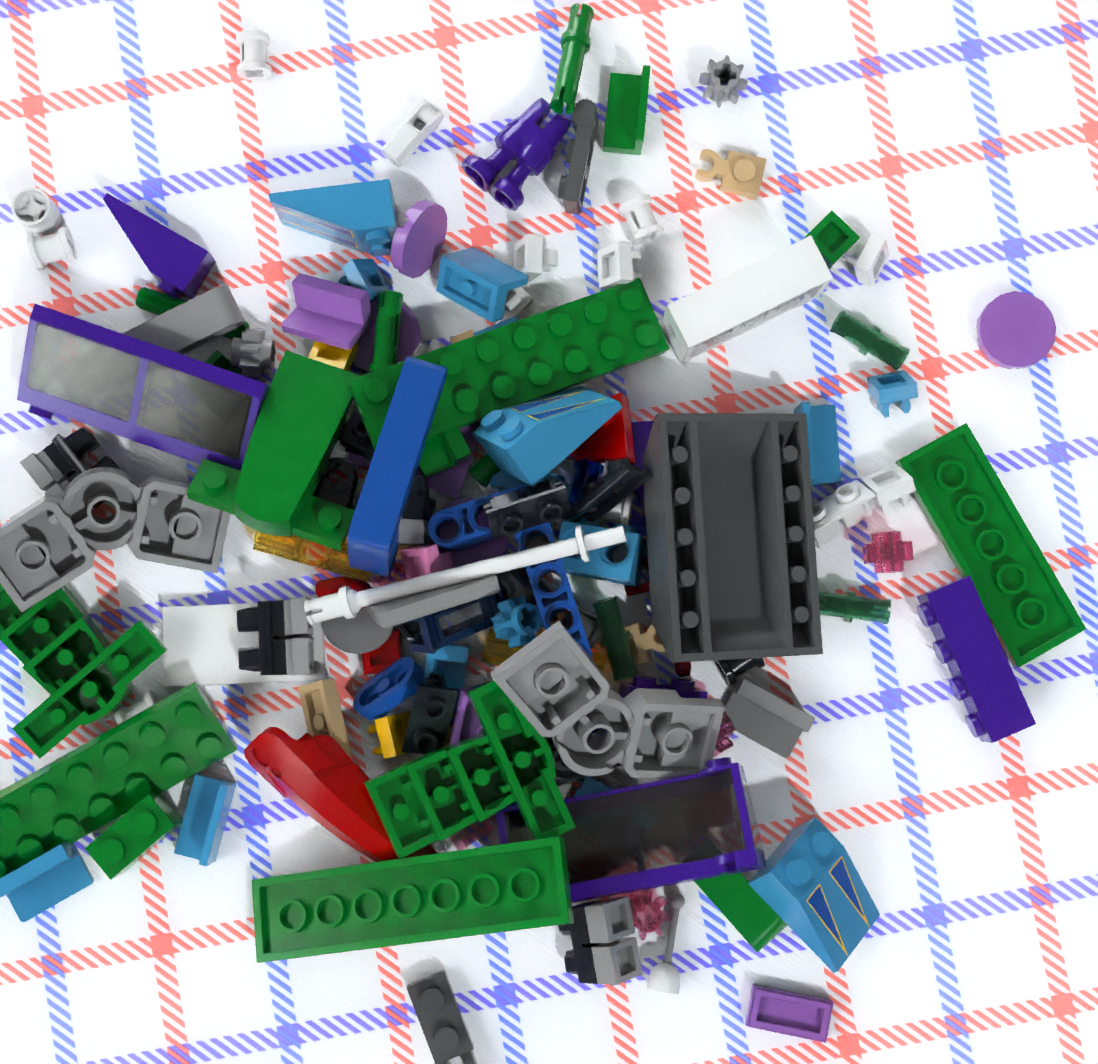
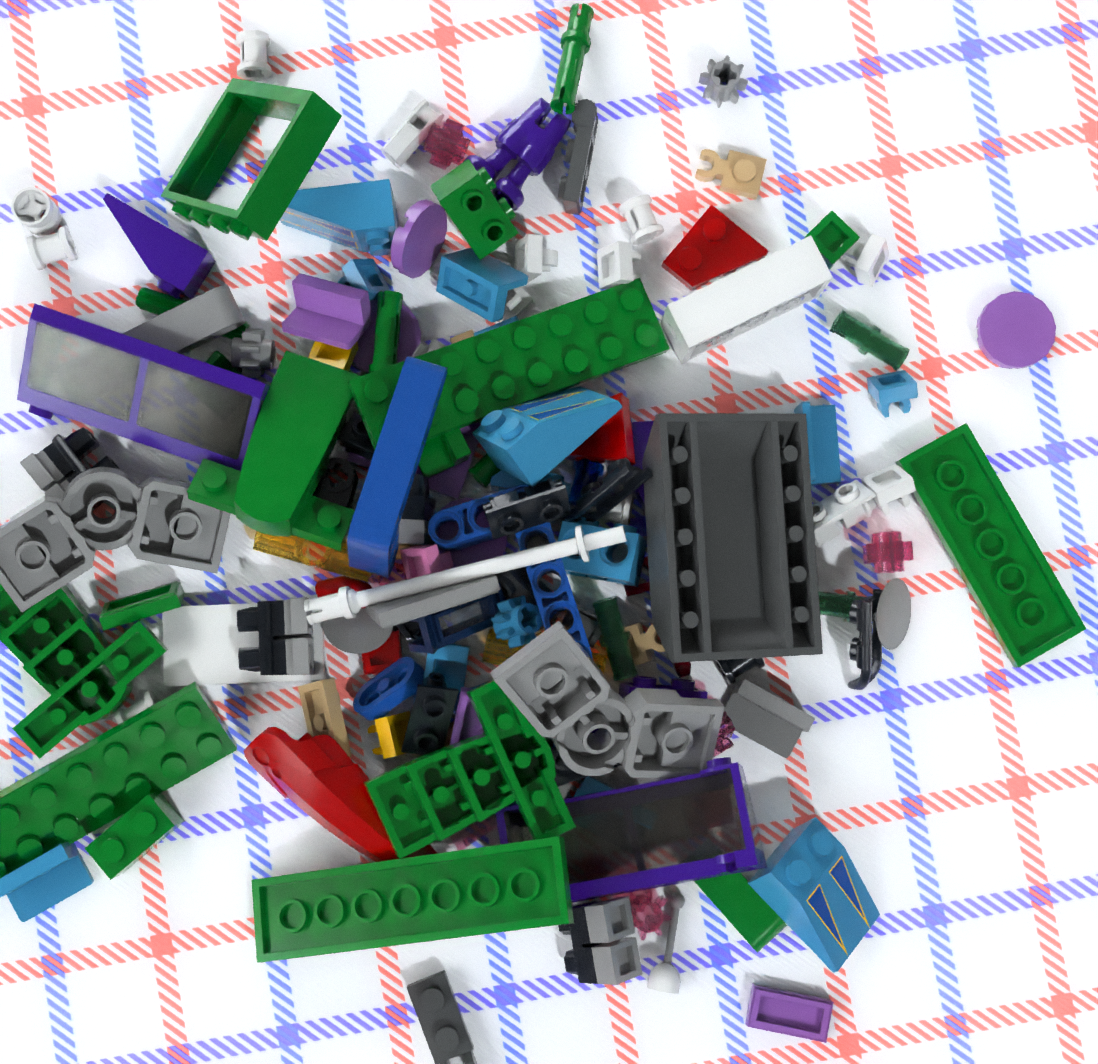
(141, 605): none -> green tile
(205, 819): dark azure panel -> none
(281, 175): none -> green window
(446, 144): none -> clear pink gear
(474, 209): none -> green brick
(626, 112): green panel -> none
(712, 250): none -> red wing
(867, 647): none -> black piece
(893, 613): none -> light grey sticker
(975, 660): dark purple brick -> none

